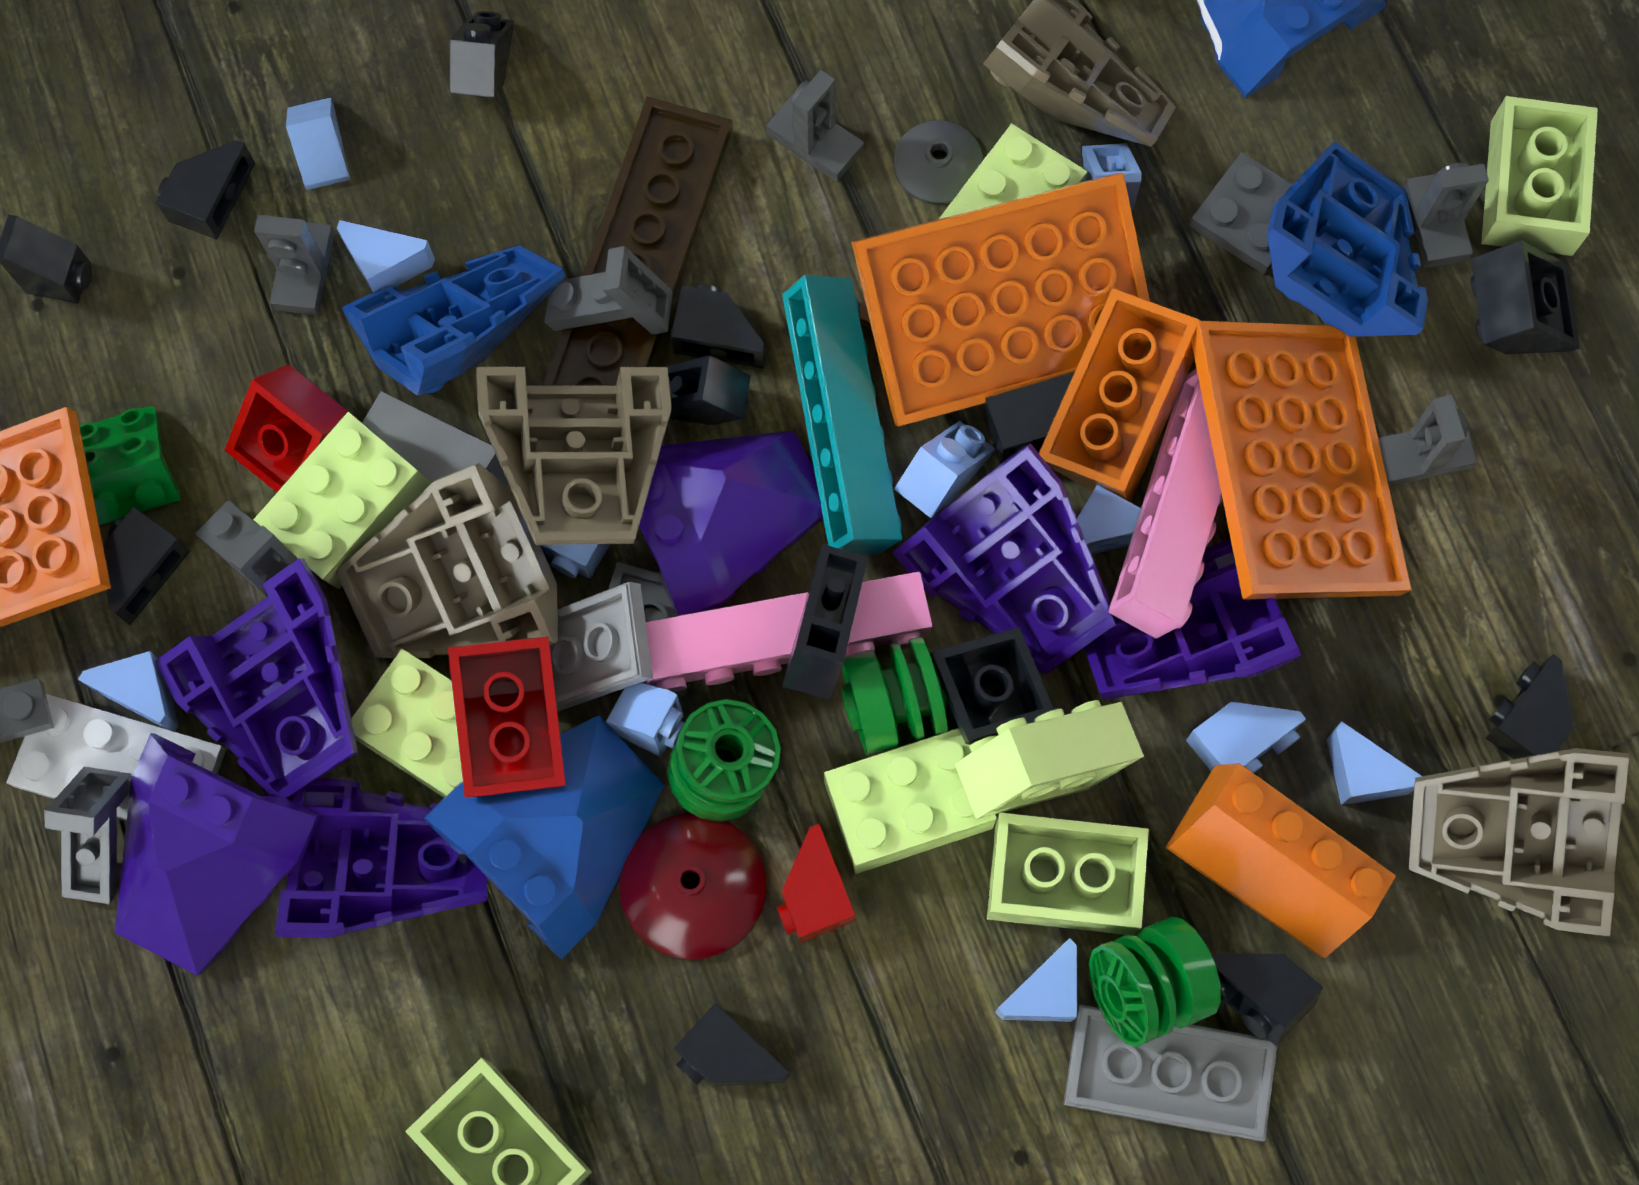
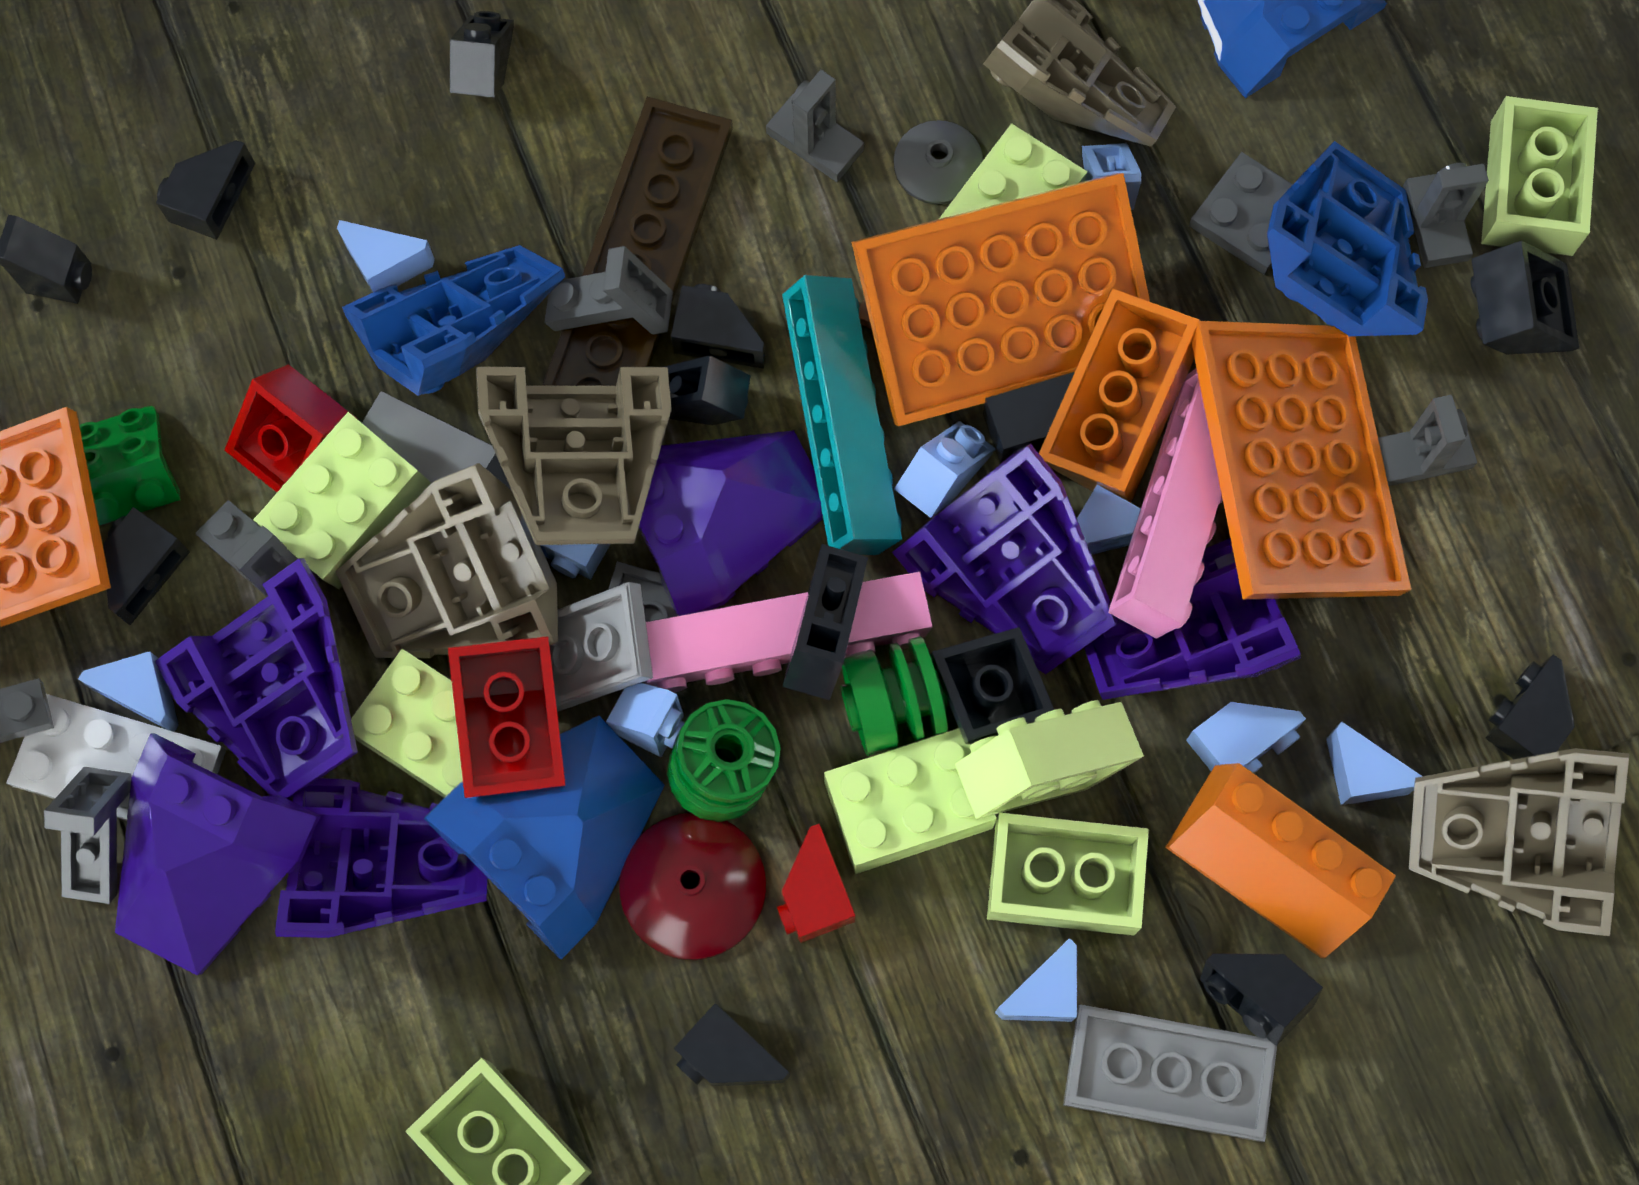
(300, 258): dark grey bracket -> none
(317, 143): light blue slope -> none
(1154, 981): green wheel -> none

